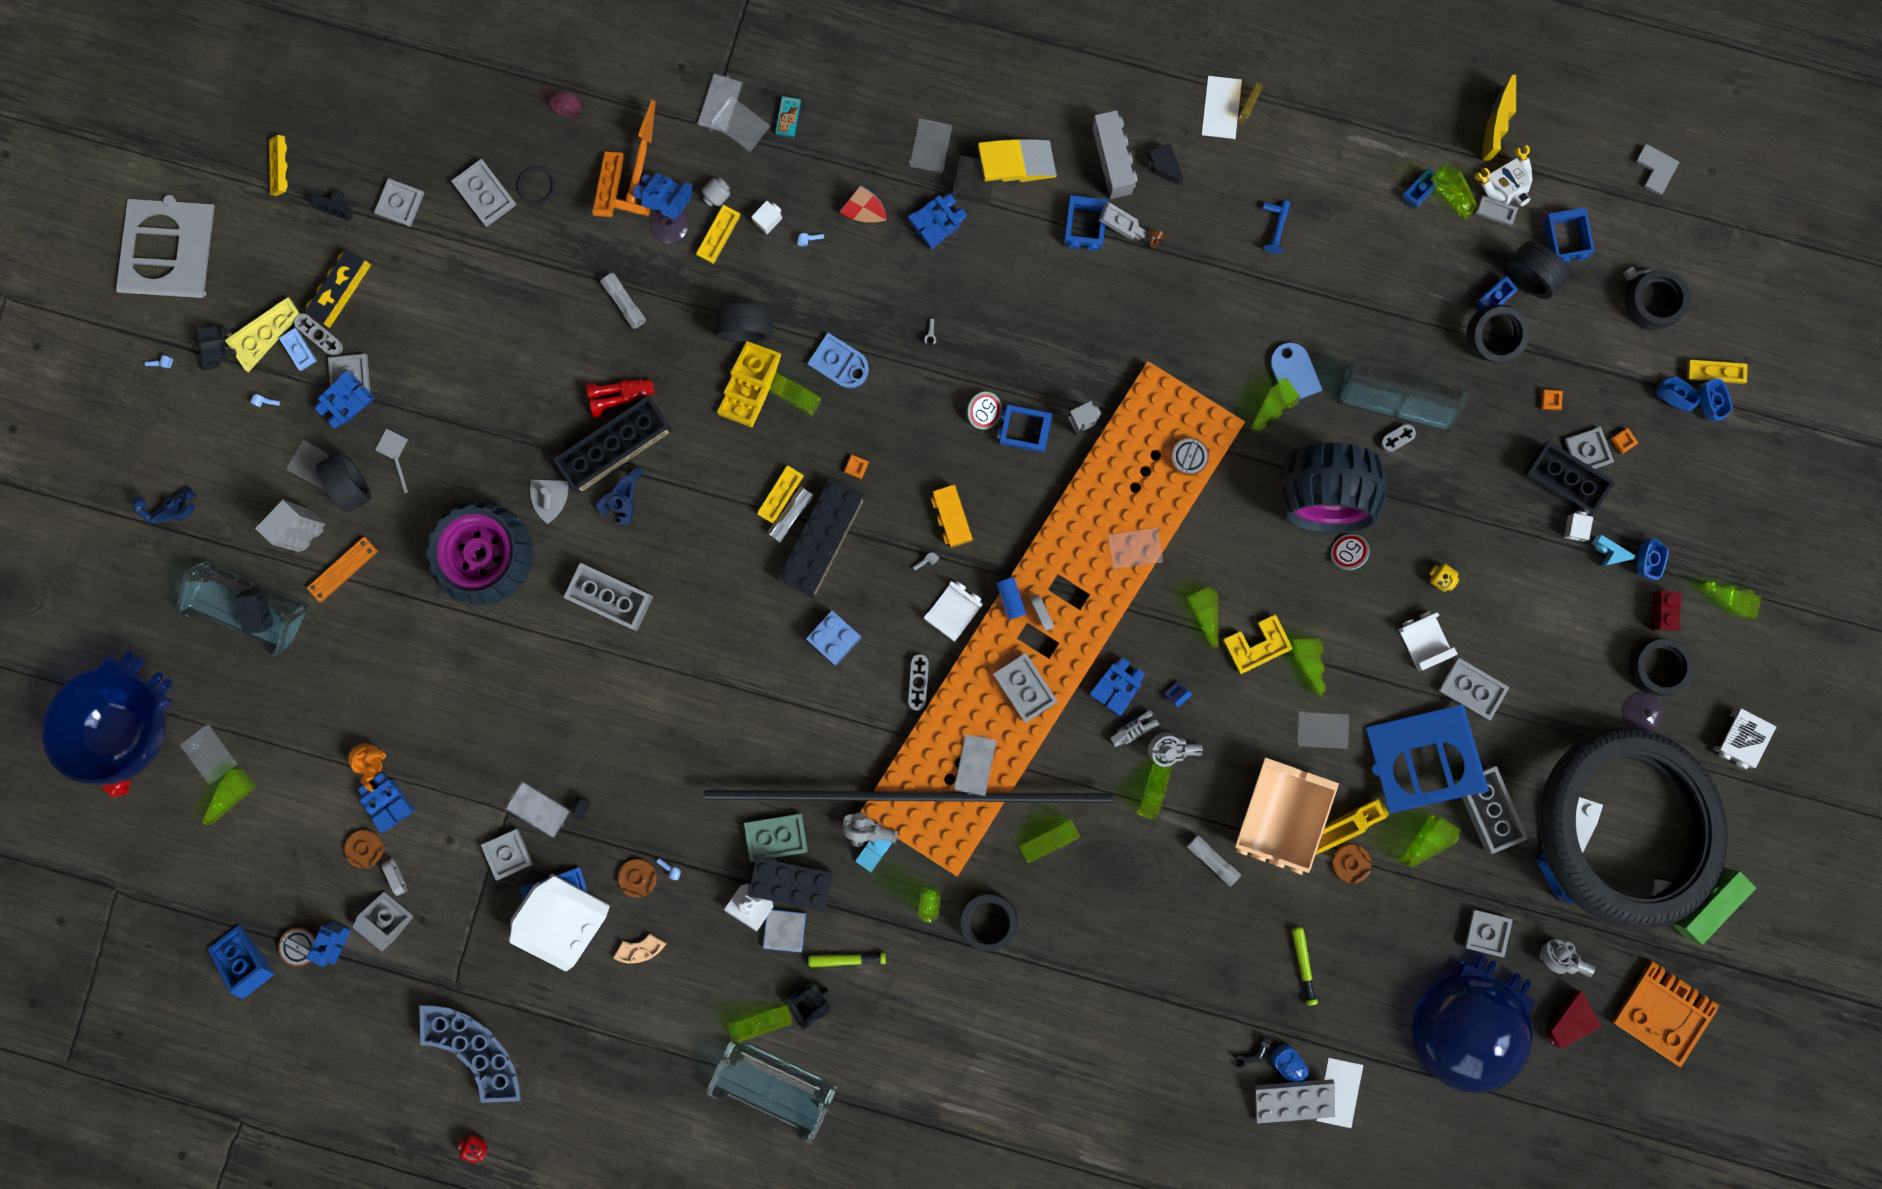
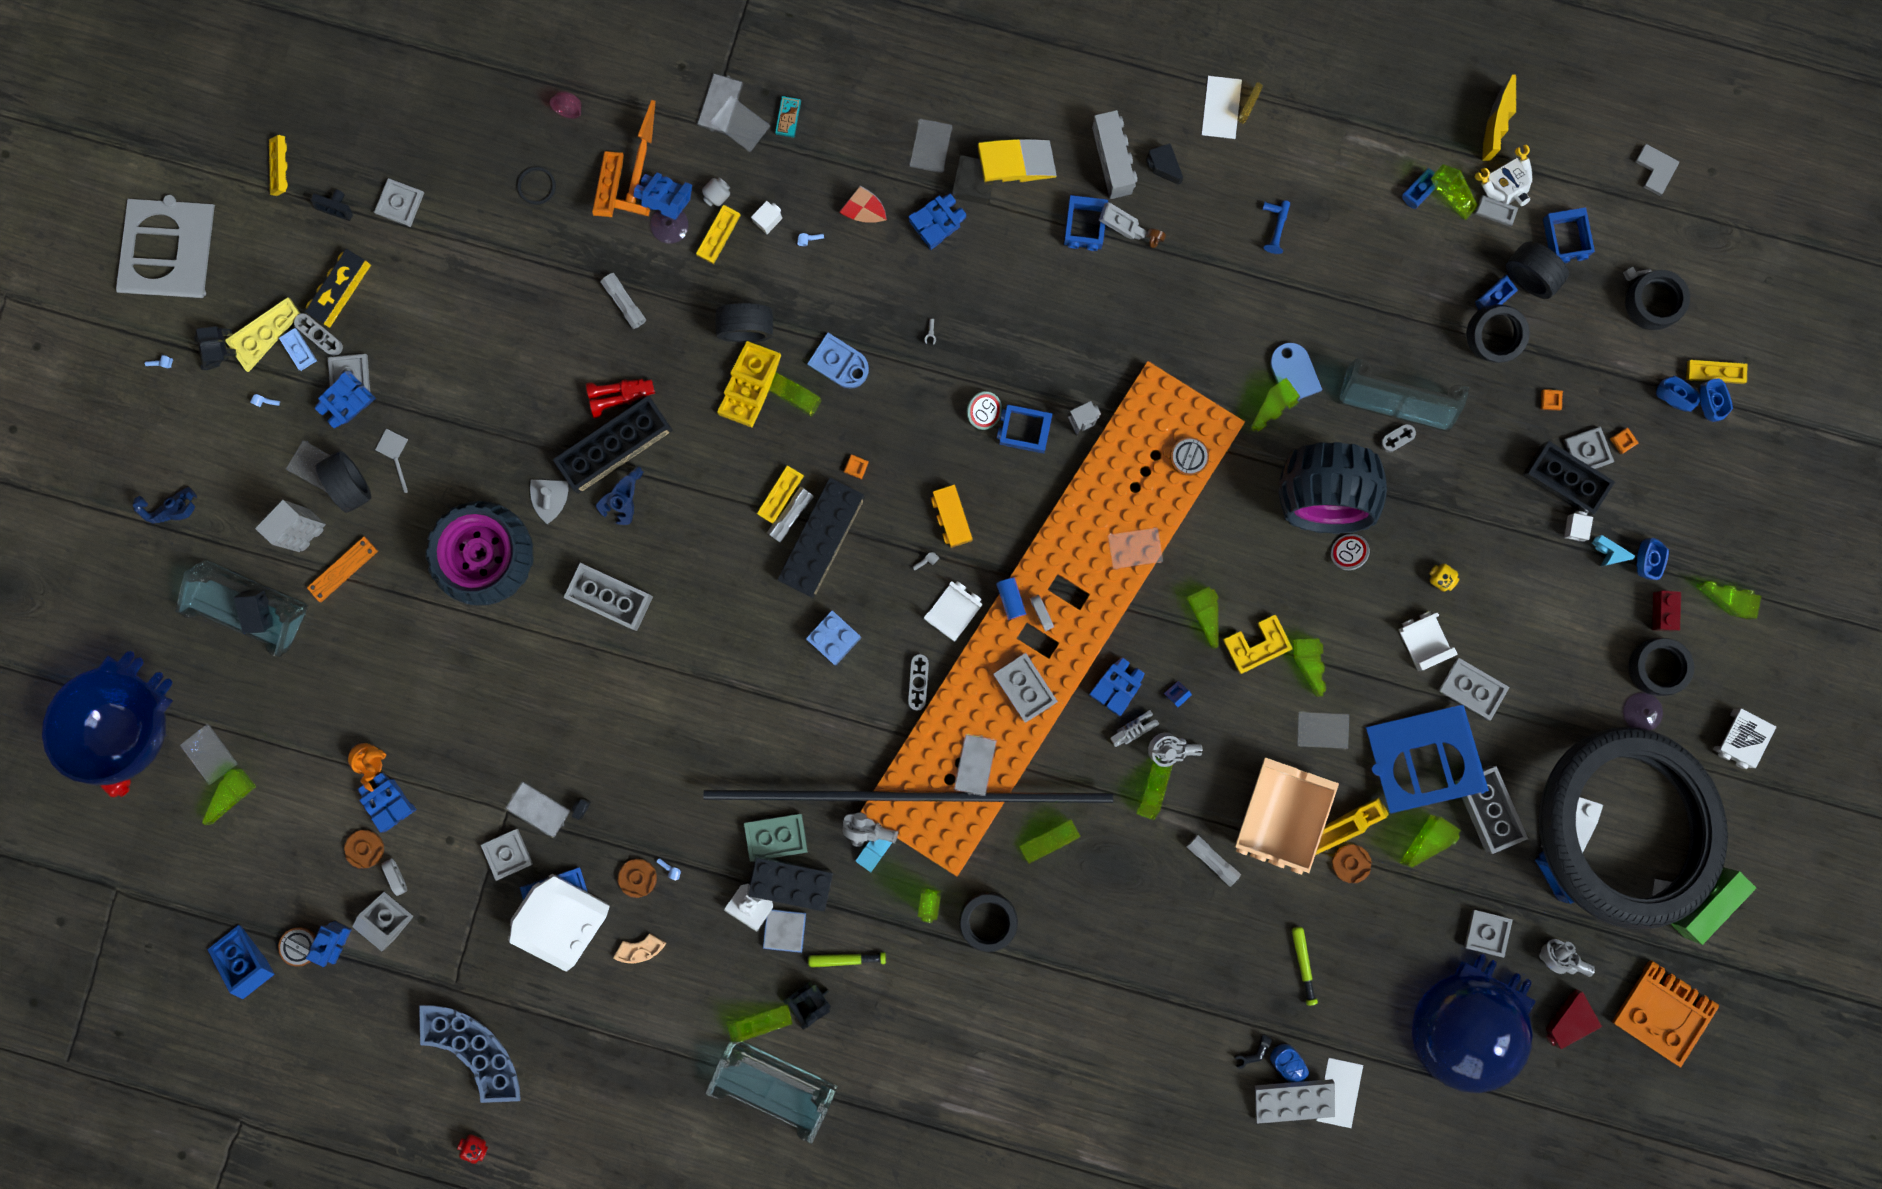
(484, 192): light grey plate -> none

